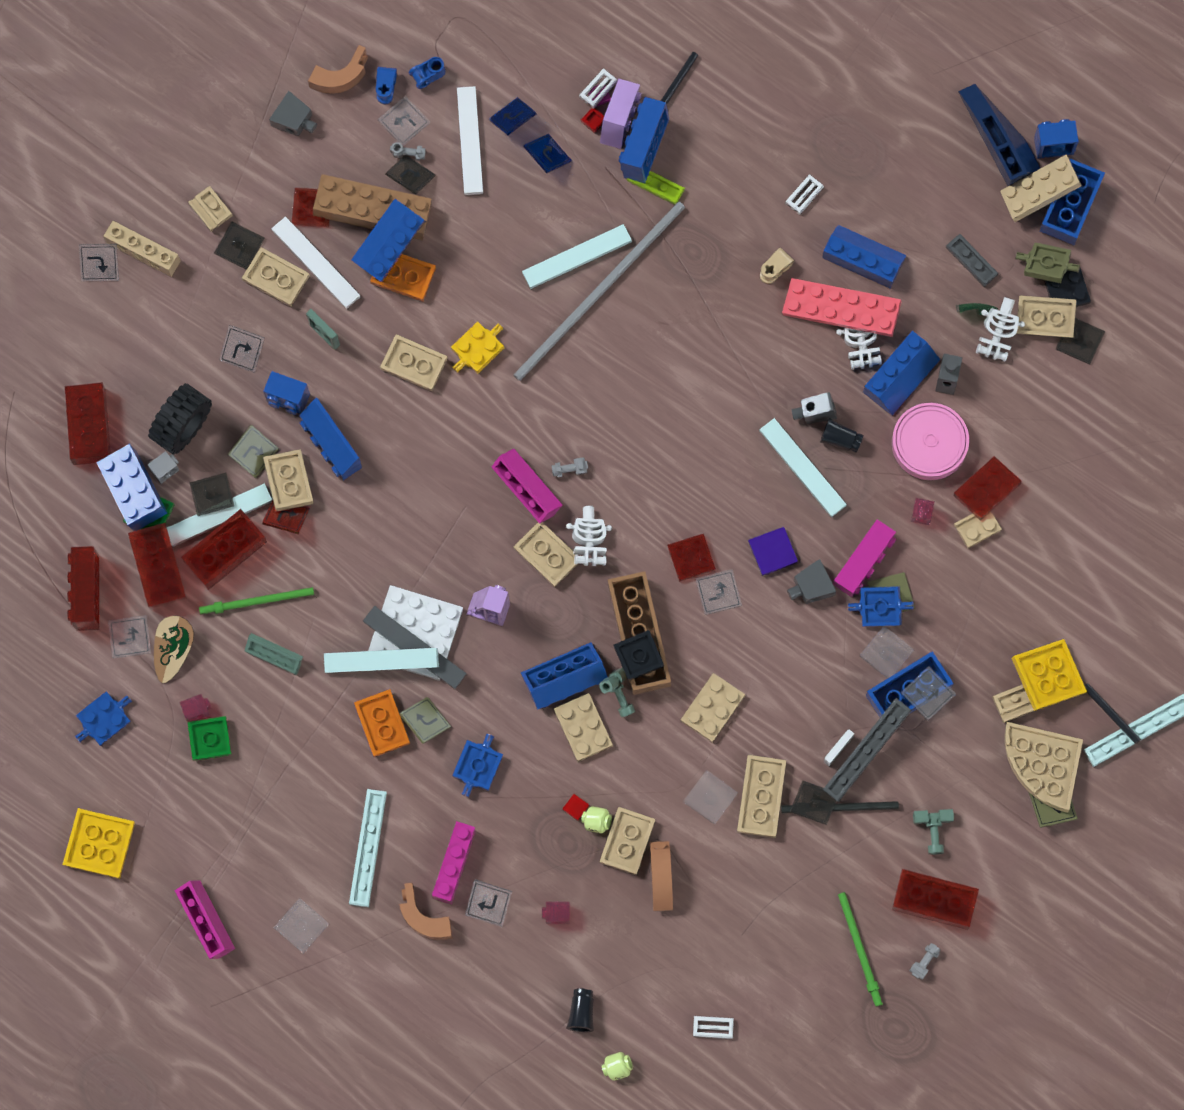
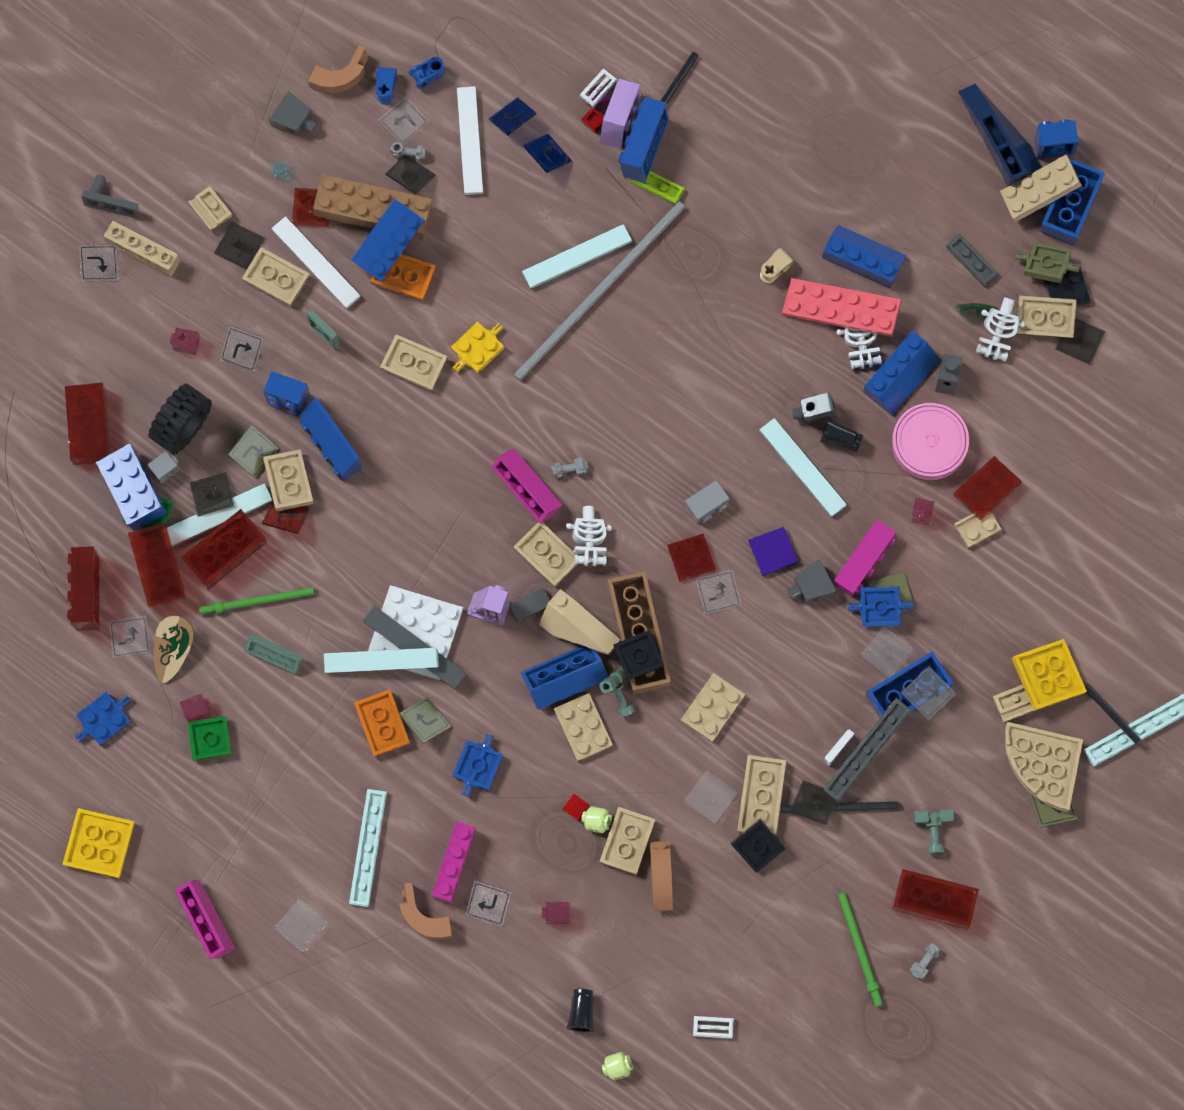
(96, 200): none -> dark grey piece
(189, 346): none -> clear pink brick
(280, 169): none -> clear light blue plate
(530, 605): none -> dark grey tile
(570, 621): none -> tan wedge
(707, 502): none -> light grey brick
(758, 845): none -> black plate
(794, 206): white tile -> none

